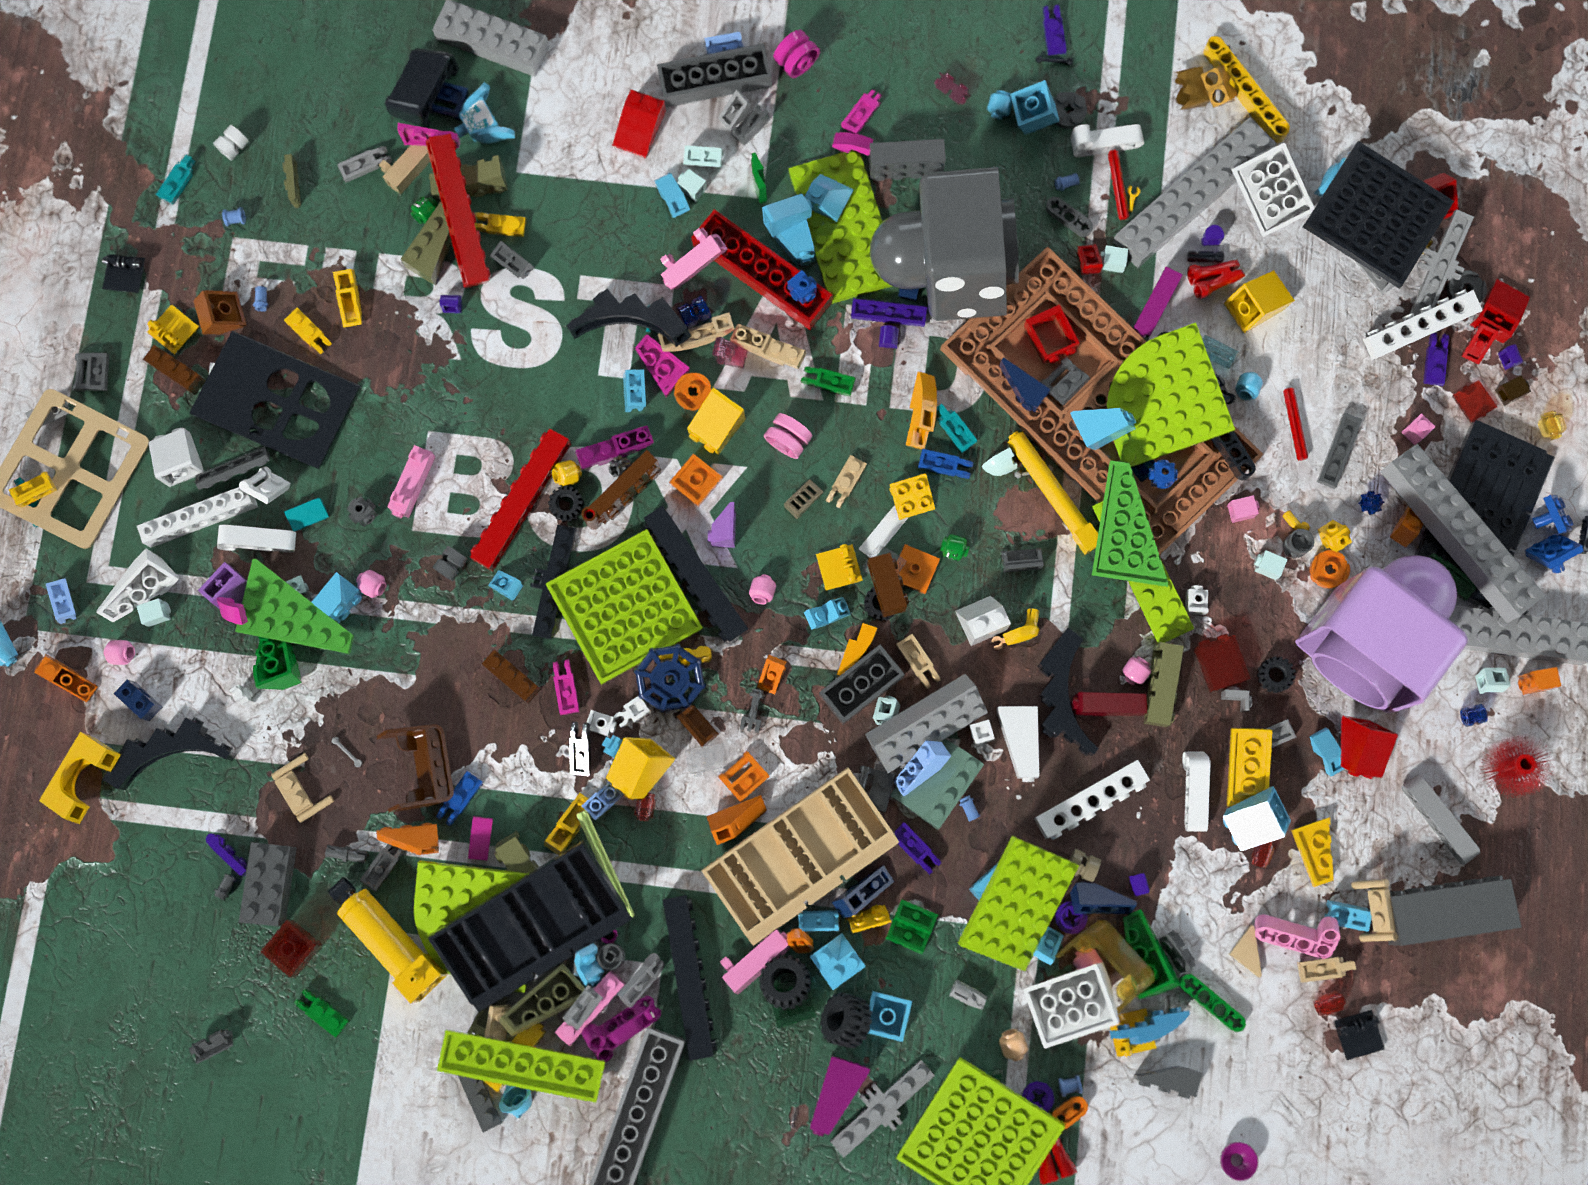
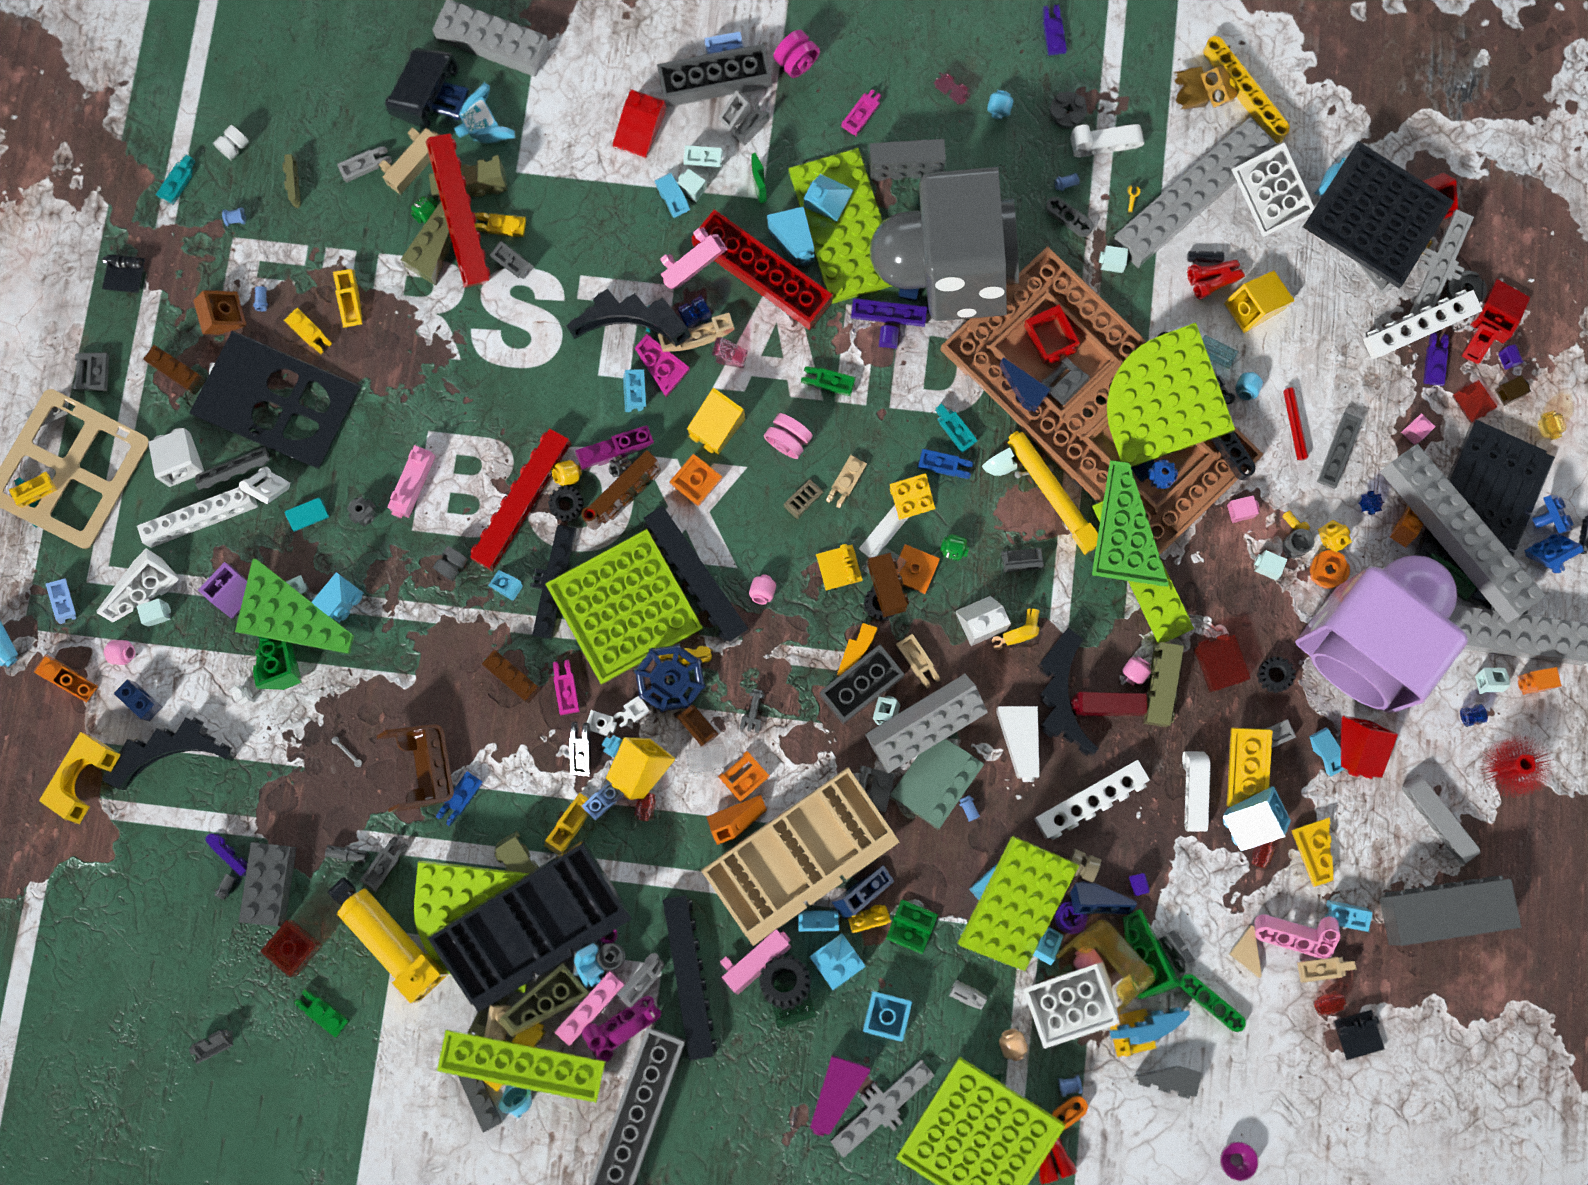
(172, 329): yellow hinge -> none
(232, 611): dark pink slope -> none
(255, 538): white beam -> none
(295, 793): tan plate -> none
(371, 583): bright pink head -> none
(415, 839): orange slope -> none
(418, 135): dark pink wing -> none
(451, 303): dark purple brick -> none
(480, 838): dark pink slope -> none
(582, 1008): light grey hinge -> none
(601, 856): yellowish green axle -> none
(691, 380): orange plate -> none
(723, 528): medium lavender slope -> none
(767, 347): tan slope -> none
(772, 674): orange slope -> none
(786, 214): medium azure slope -> none
(800, 941): orange plate -> none
(802, 287): blue brick -> none
(827, 613): medium azure slope -> none
(845, 1020): black tyre -> none
(847, 141): dark pink slope -> none
(915, 847): dark purple hinge -> none
(922, 766): light blue slope -> none
(924, 410): light orange slope -> none
(982, 732): white panel -> none
(1034, 107): medium azure slope -> none
(1039, 1087): dark purple gear -> none
(1068, 62): black hinge -> none
(1090, 259): red slope -> none
(1103, 425): medium azure slope -> none
(1118, 185): red axle -> none
(1157, 302): magenta slope -> none
(1192, 606): white brick -> none
(1212, 236): dark purple brick -> none
(1234, 693): light grey bracket -> none
(1380, 910): tan plate -> none

